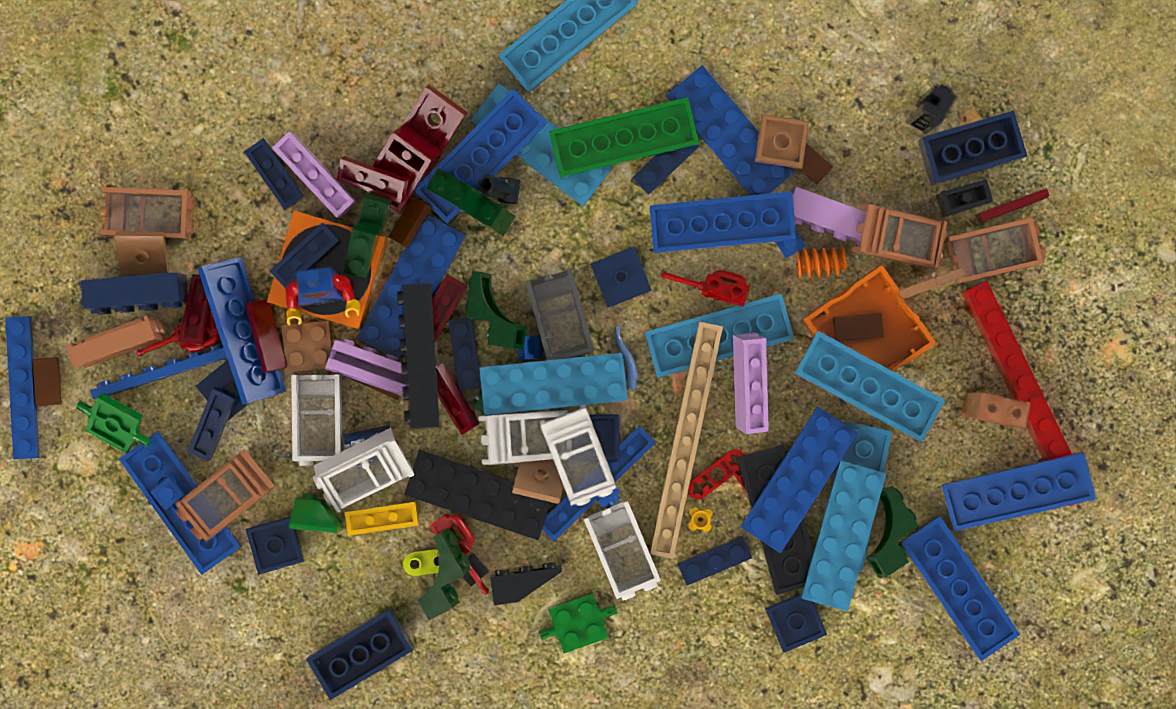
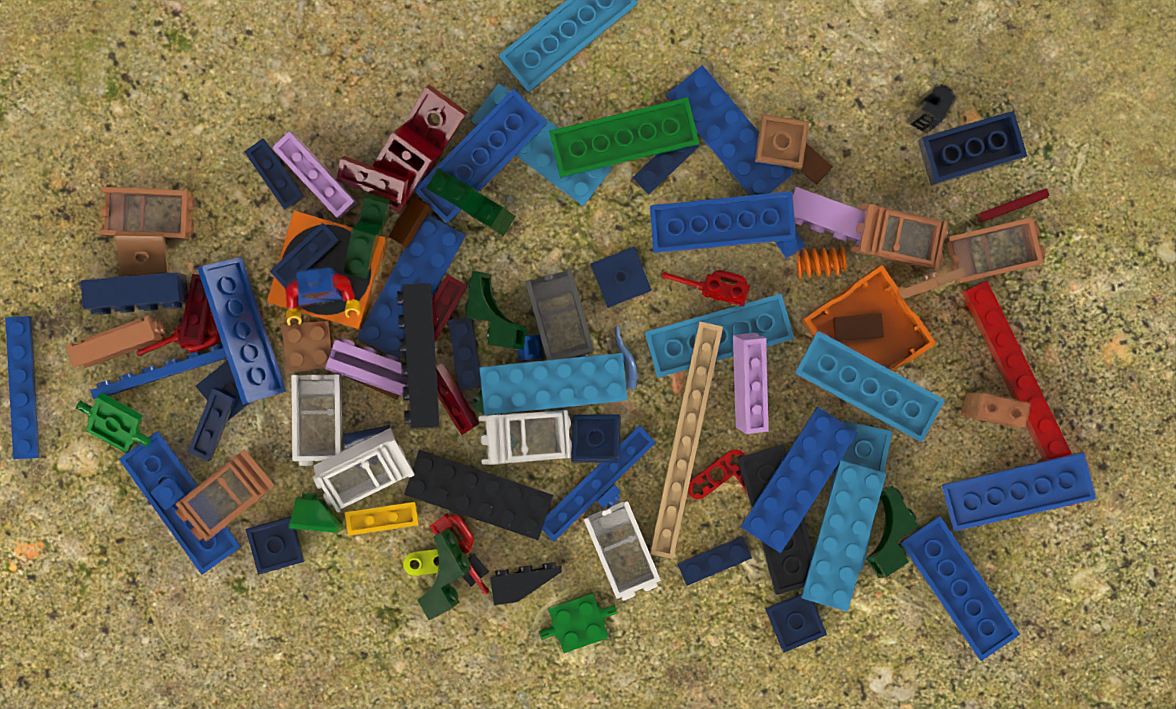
(47, 381): reddish brown tile -> none
(265, 336): dark red tile -> none
(360, 653): dark blue brick -> none
(502, 188): black piece -> none
(539, 480): medium nougat plate -> none
(578, 456): white door -> none
(695, 524): yellow plate -> none
(964, 198): black brick -> none

